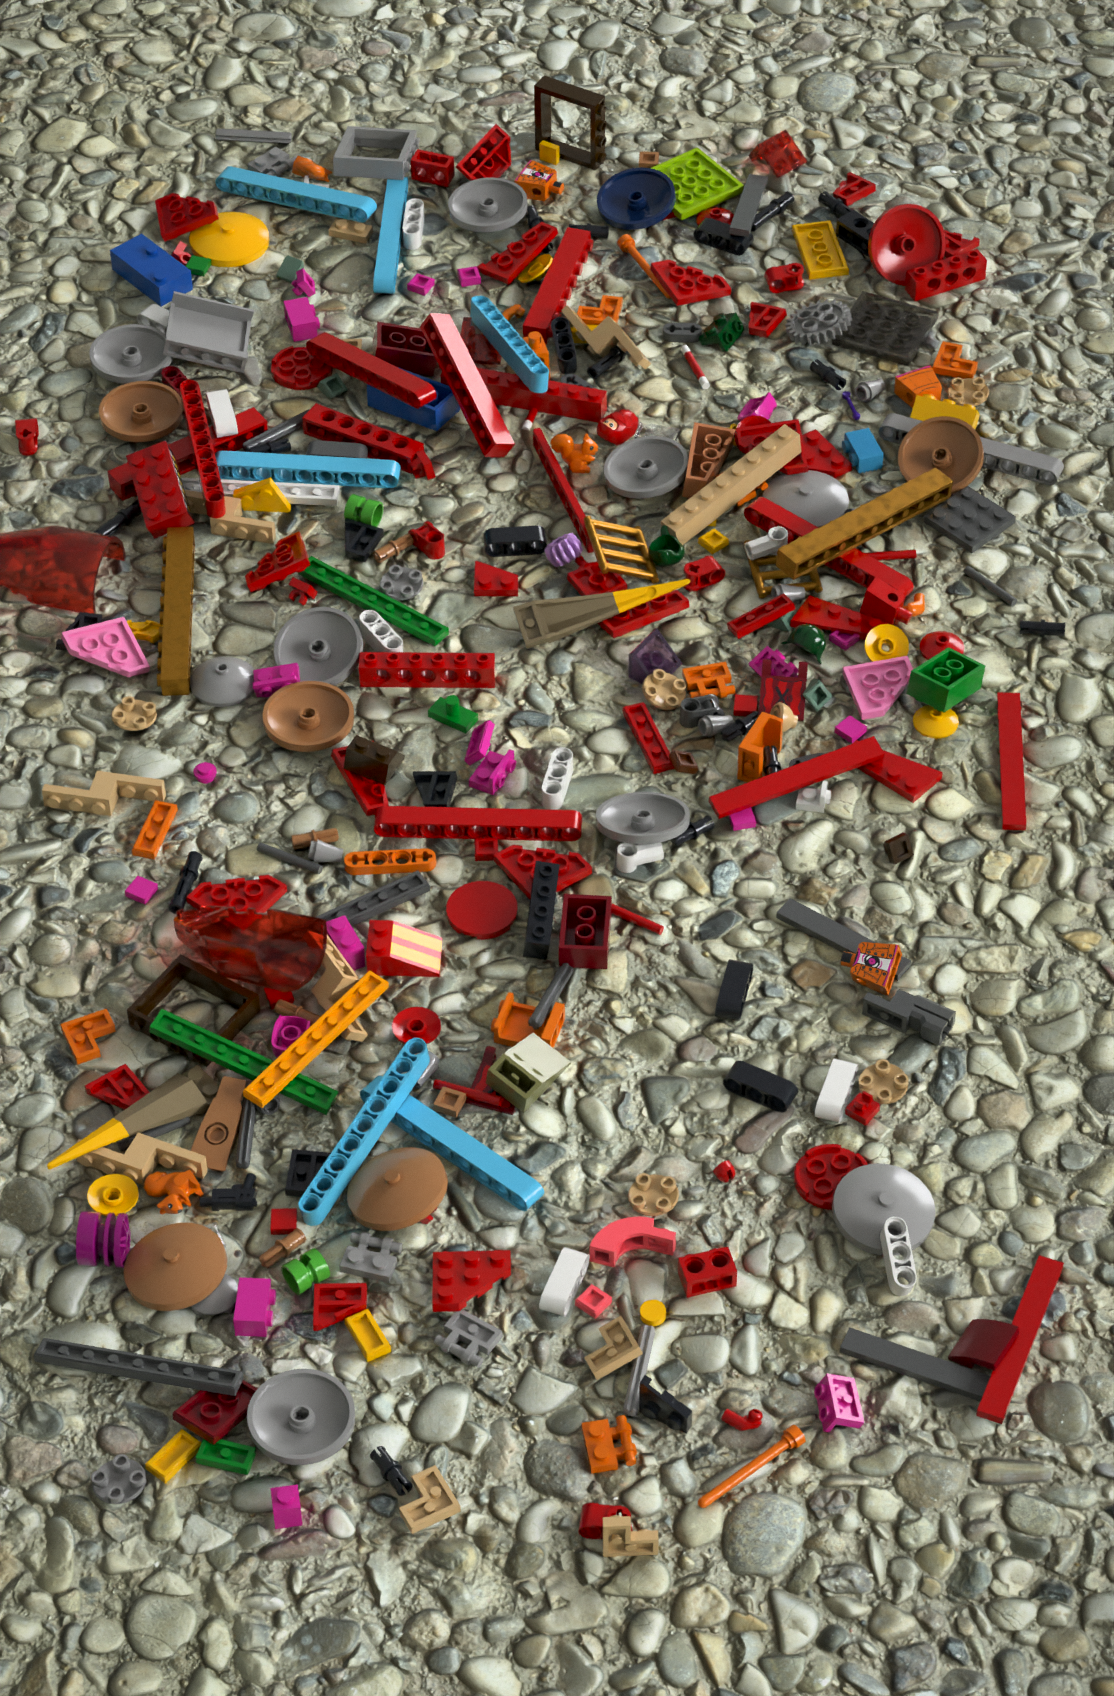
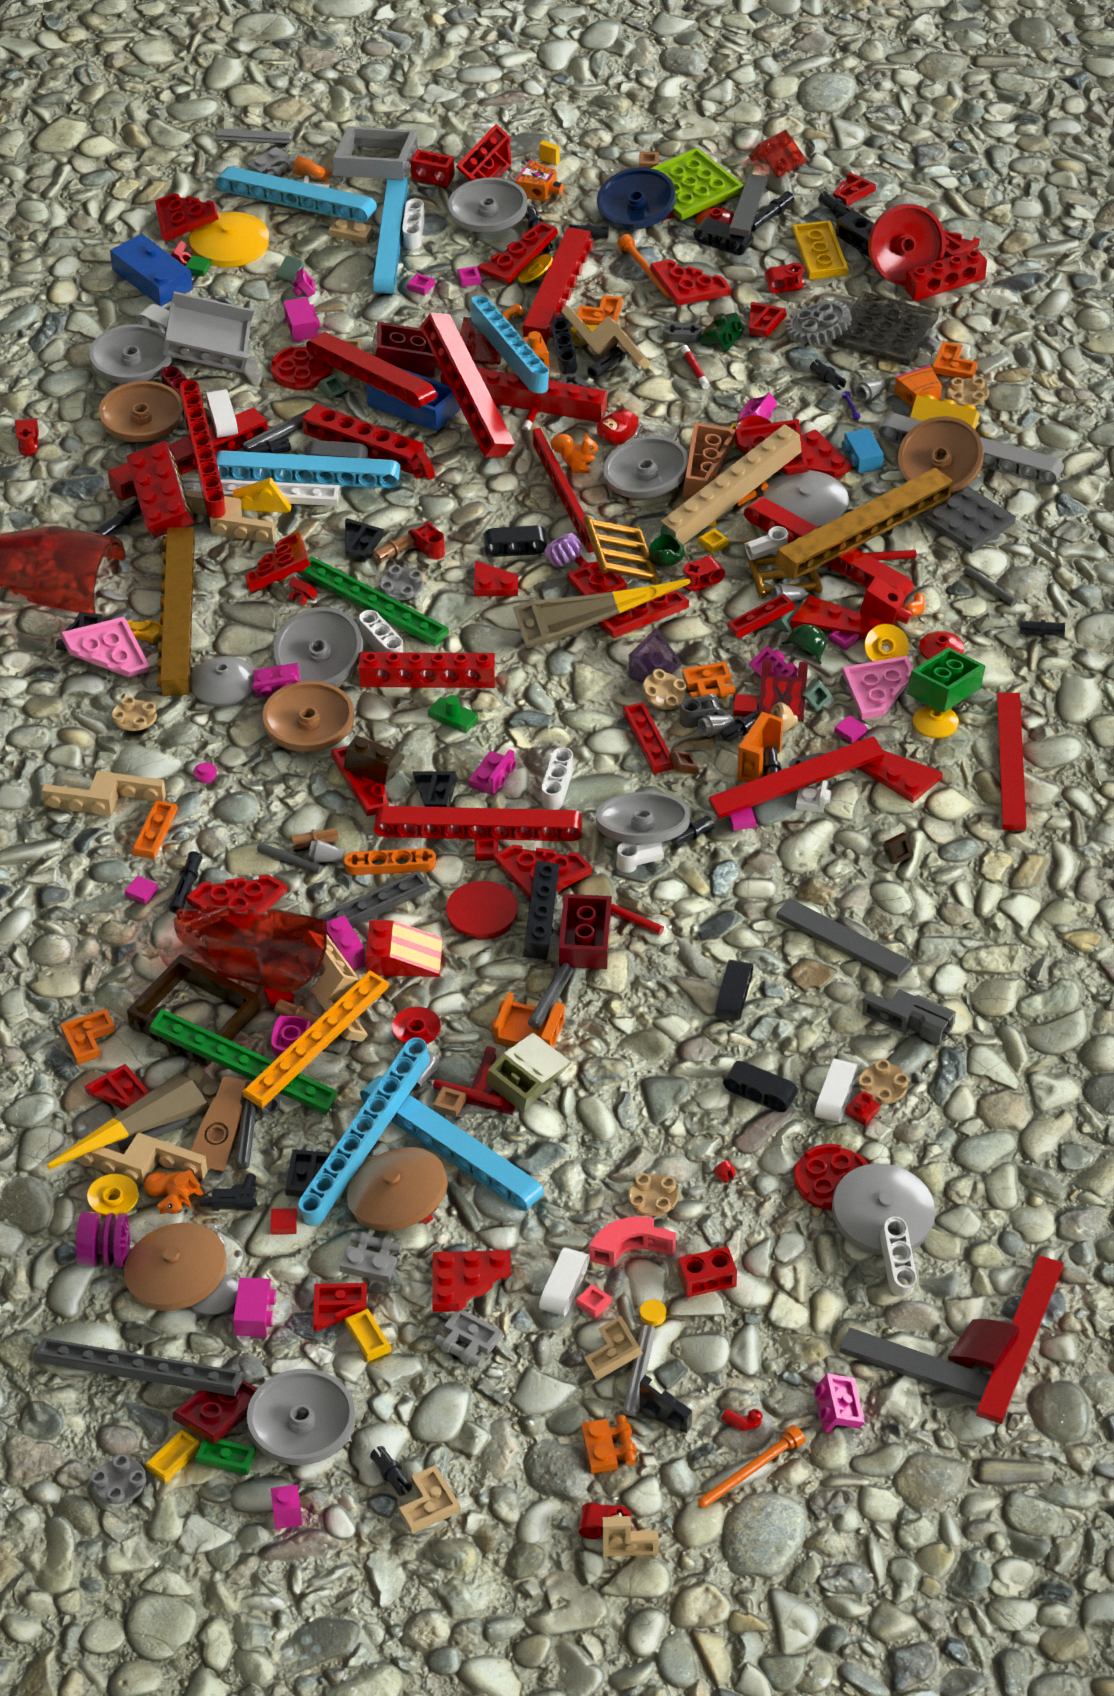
(282, 1248): medium nougat axle -> none
(303, 1272): bright green wheel -> none
(363, 510): bright green wheel -> none
(479, 742): dark pink plate -> none
(595, 102): dark brown window -> none
(874, 965): orange torso -> none

